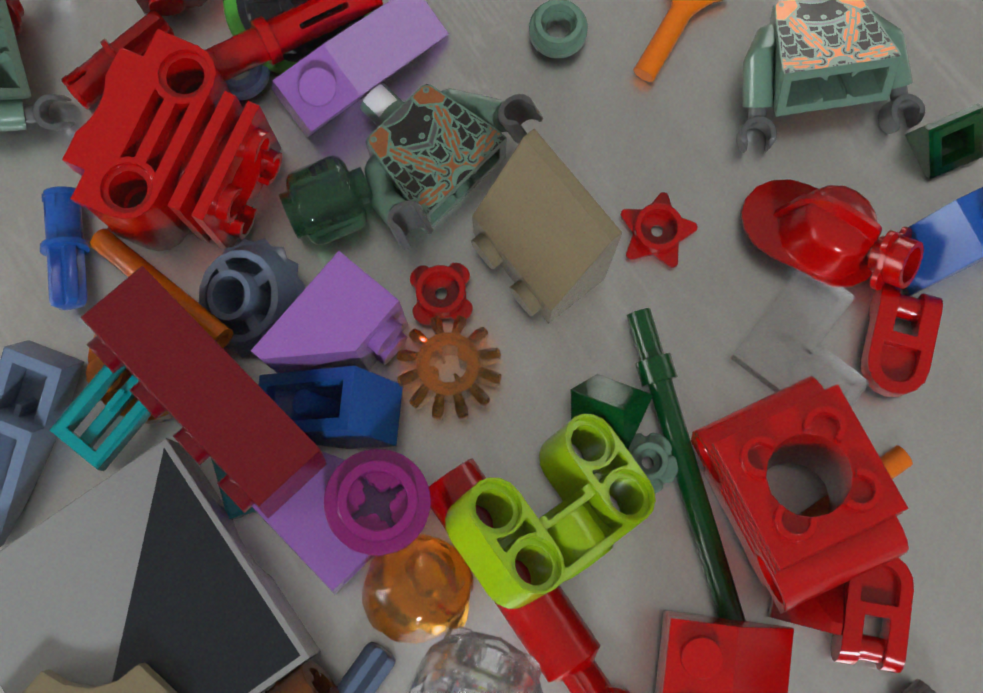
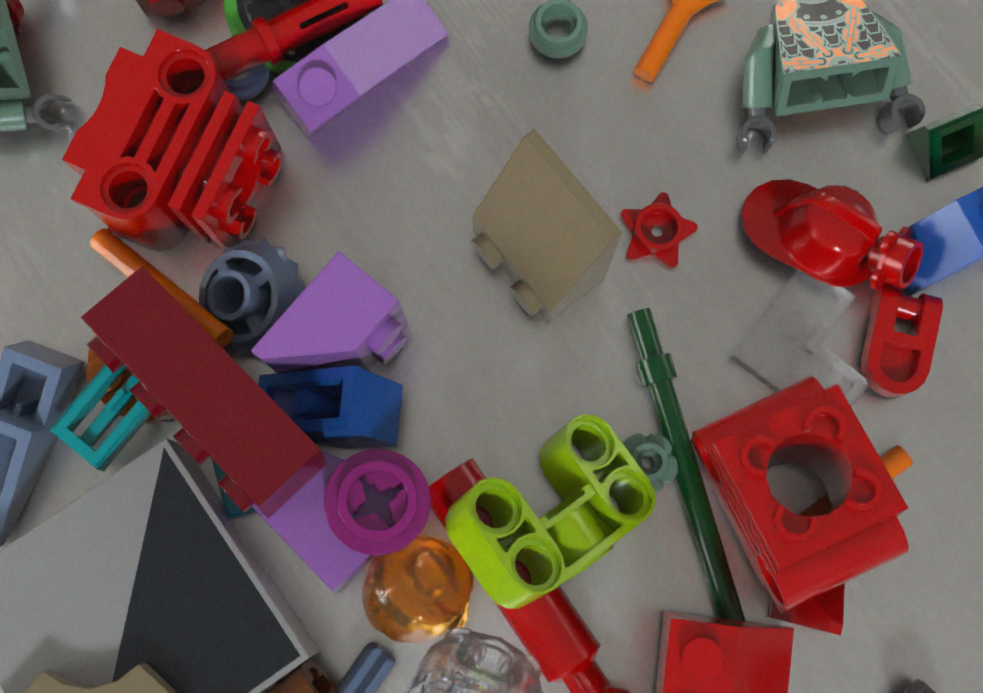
(64, 249): blue axle -> none
(88, 80): red axle -> none
(326, 200): clear green head -> none
(429, 280): red plate -> none
(429, 377): clear orange gear -> none
(435, 150): torso -> none
(612, 401): dark green slope -> none
(878, 593): red plate -> none

